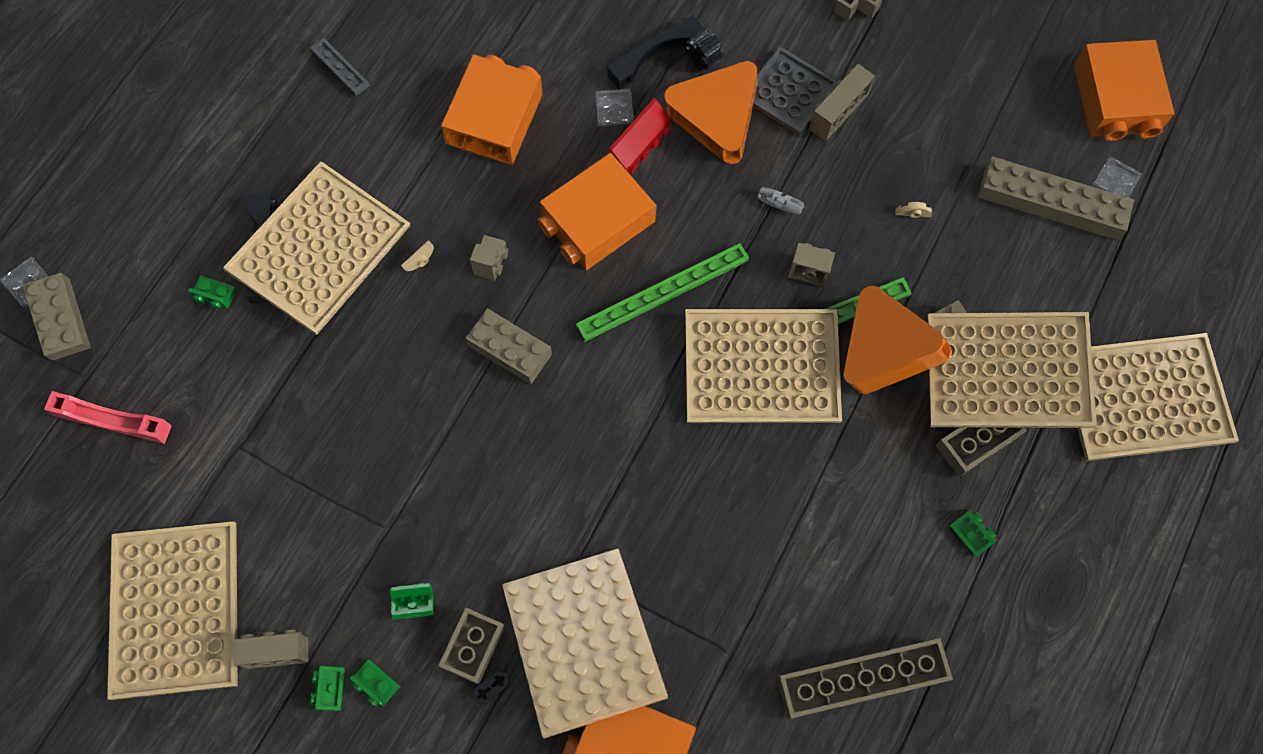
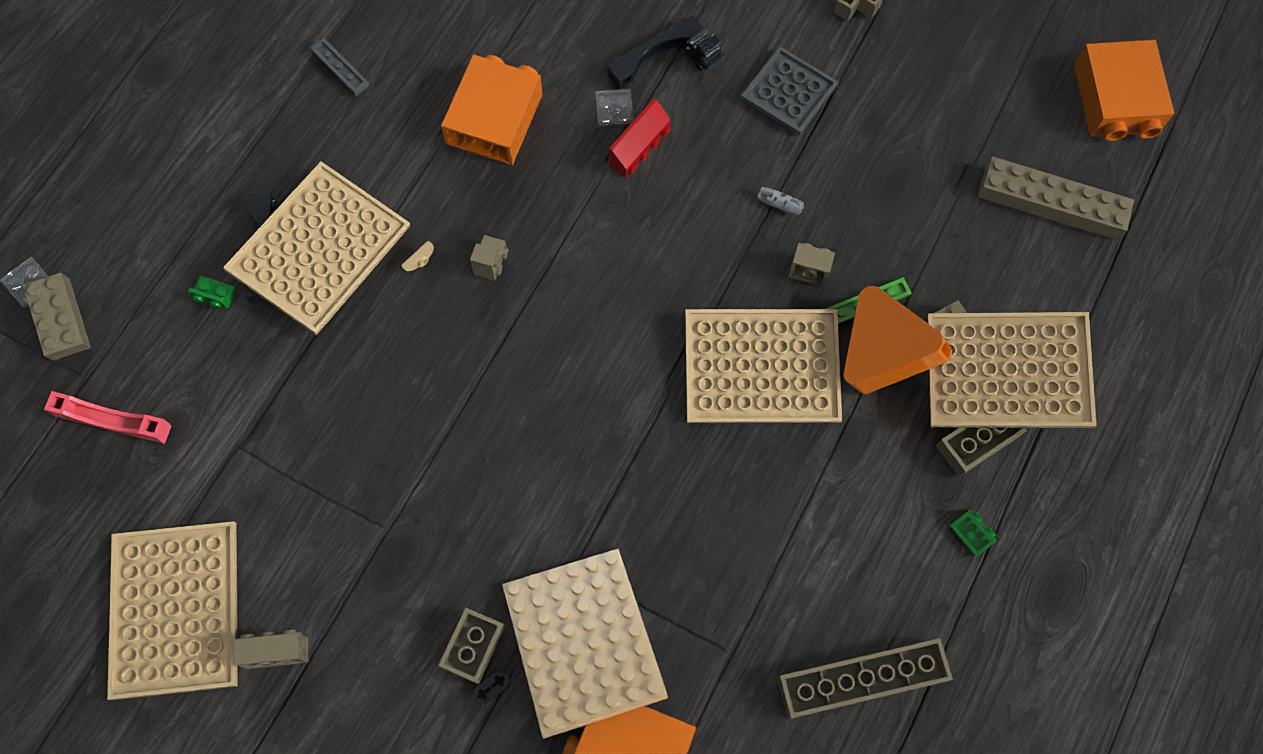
(326, 688): green bracket -> none
(374, 683): green bracket -> none
(412, 601): green bracket -> none
(509, 346): dark tan brick -> none
(596, 212): orange brick -> none
(662, 292): bright green plate -> none
(716, 108): orange brick -> none
(841, 102): dark tan brick -> none
(914, 210): tan plate -> none
(1117, 178): clear plate -> none
(1156, 398): tan plate -> none

